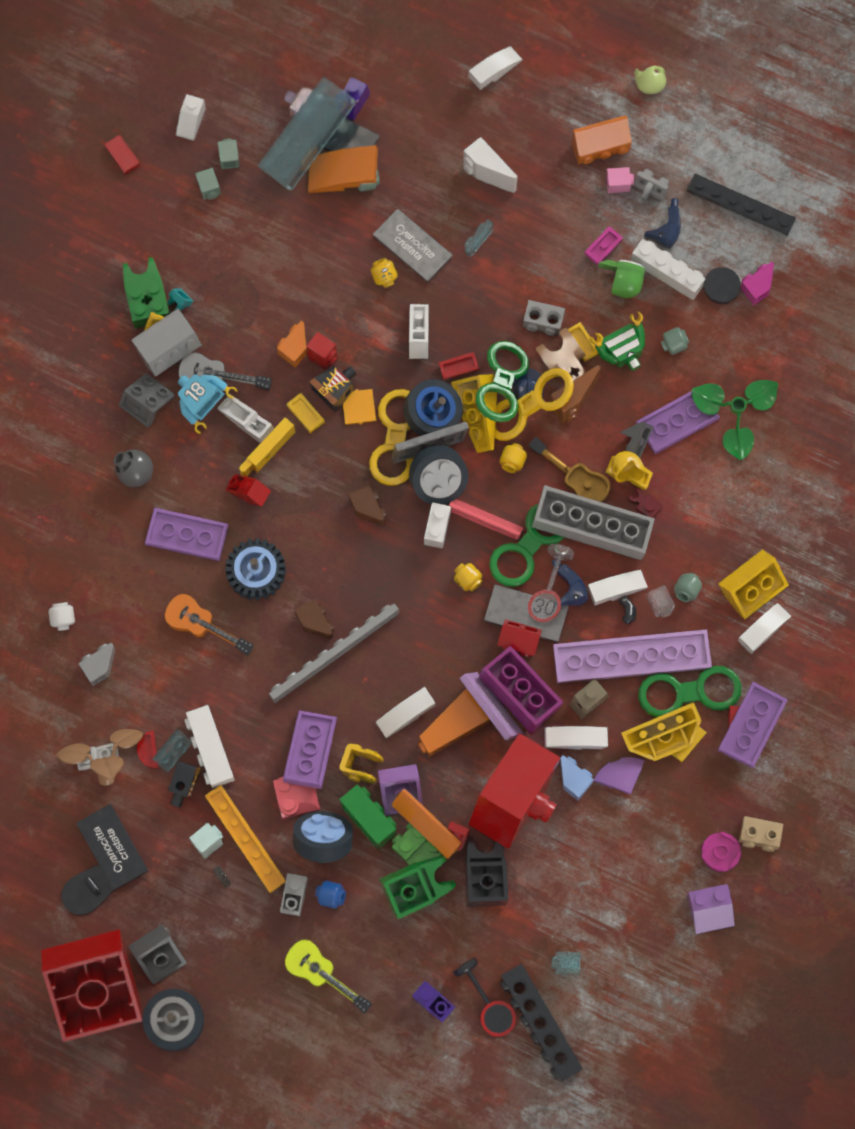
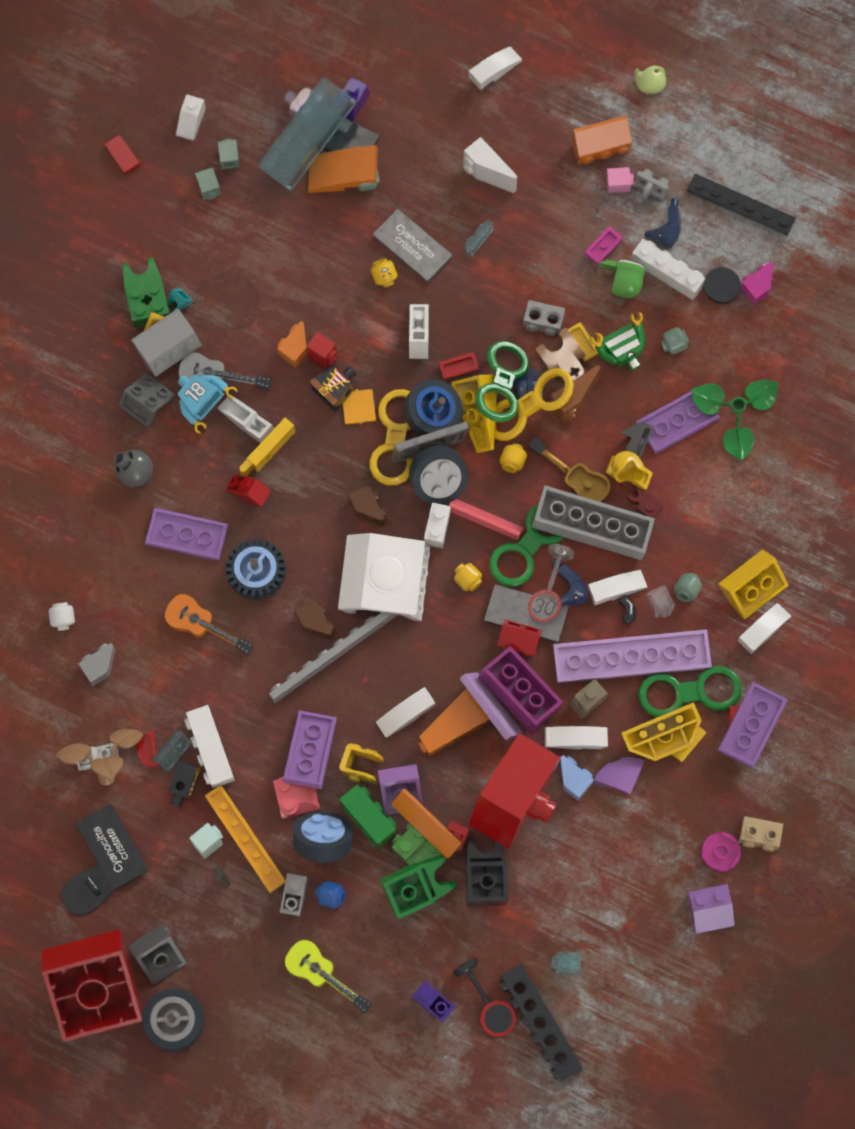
(305, 413): yellow tile -> none
(384, 575): none -> white panel

